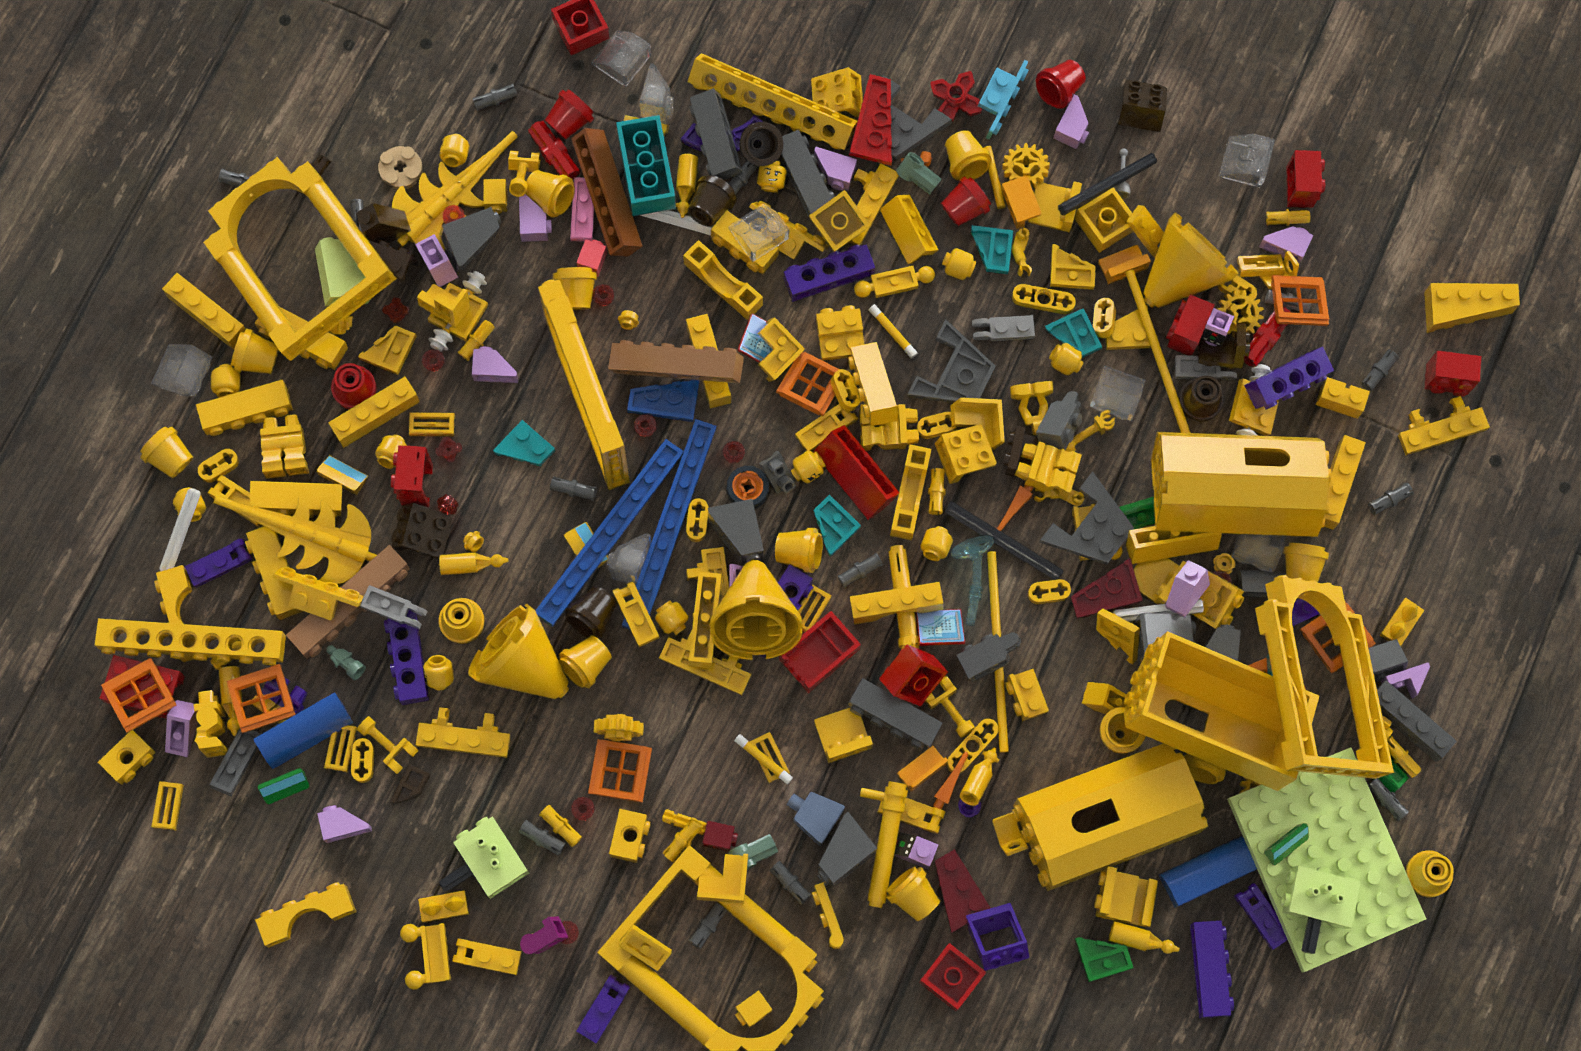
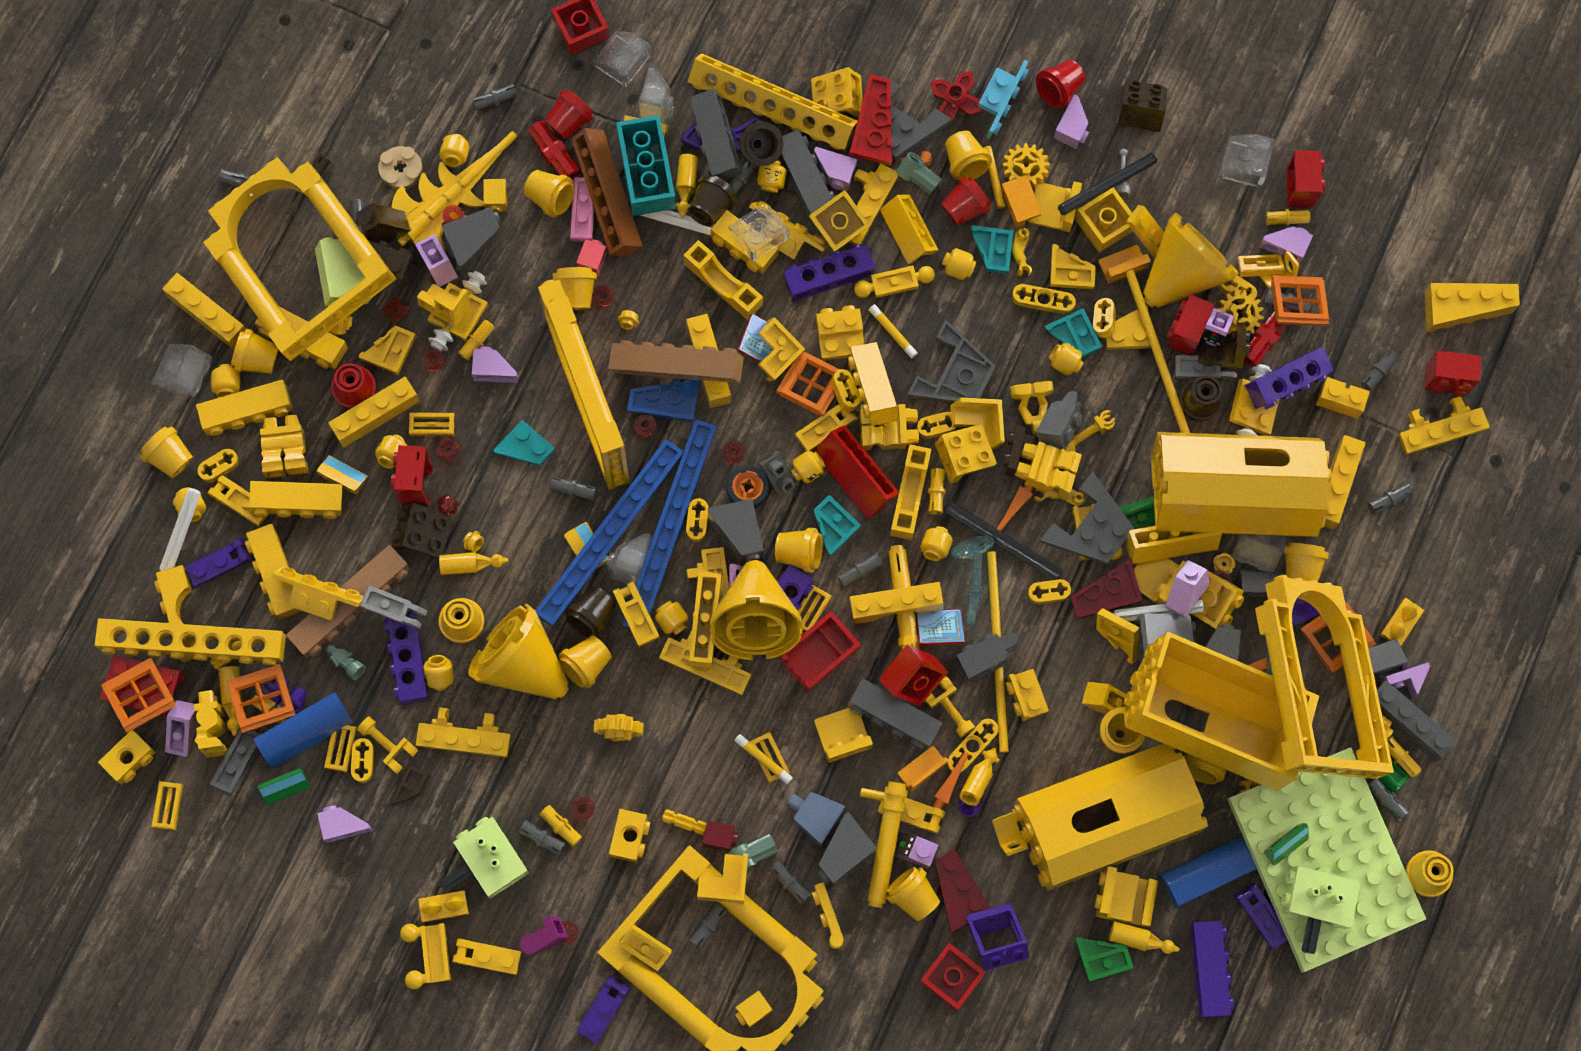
(277, 925): yellow arch -> none
(343, 546): yellow animal -> none
(518, 185): yellow bar -> none
(533, 221): lavender slope -> none
(600, 767): orange piece -> none
(682, 839): yellow pin -> none
(1005, 328): light grey hinge -> none
(1117, 393): clear slope -> none

